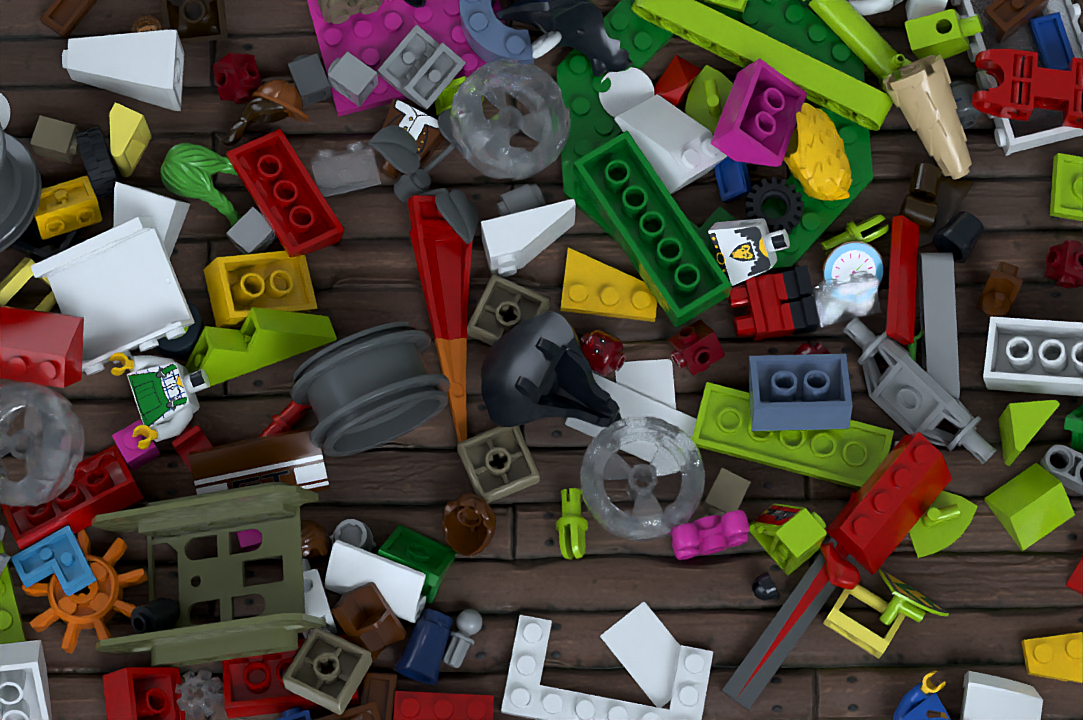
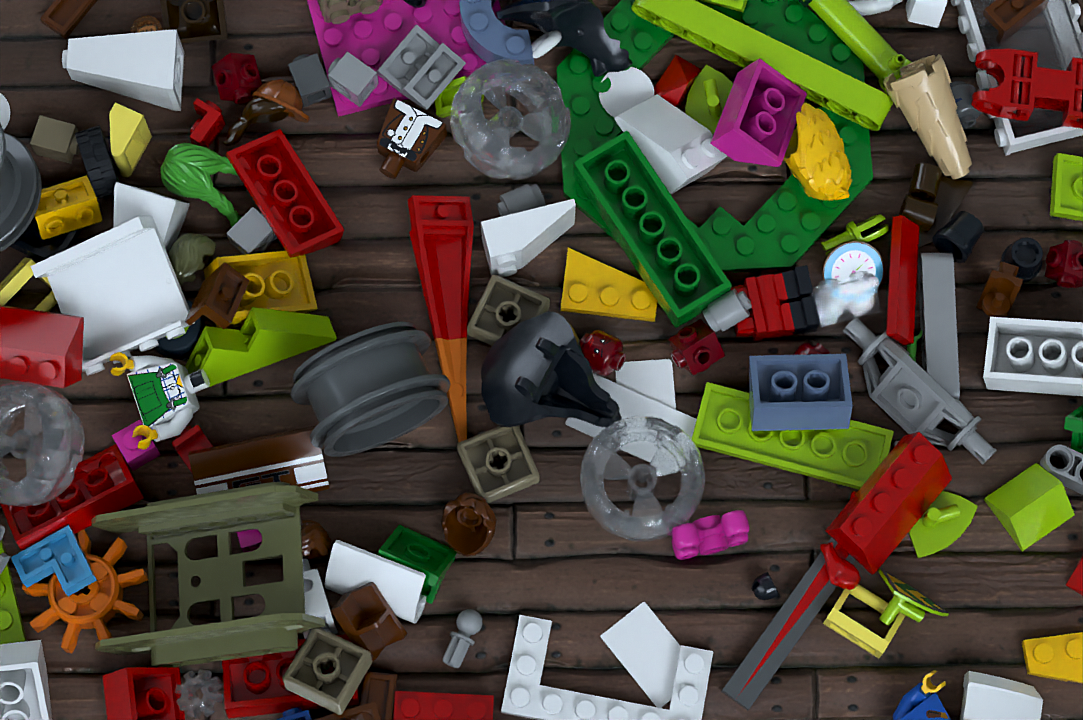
(155, 616): black brick -> none
(187, 255): none -> olive hair
(206, 129): none -> red bracket
(219, 296): none -> reddish brown panel
(286, 419): red pin -> none
(345, 169): clear bracket -> none
(355, 534): light grey piece -> none
(400, 151): dark grey plant -> none
(425, 648): dark blue plant -> none
(571, 525): lime arm -> none
(726, 493): dark tan brick -> none
(727, 310): none -> light grey brick
(732, 179): blue tile -> none
(746, 247): torso -> none
(775, 190): black tyre -> none
(788, 534): lime wedge -> none
(942, 33): lime torso -> none
(1021, 423): lime slope -> none
(1026, 255): none -> black piece
(1051, 41): blue tile -> none

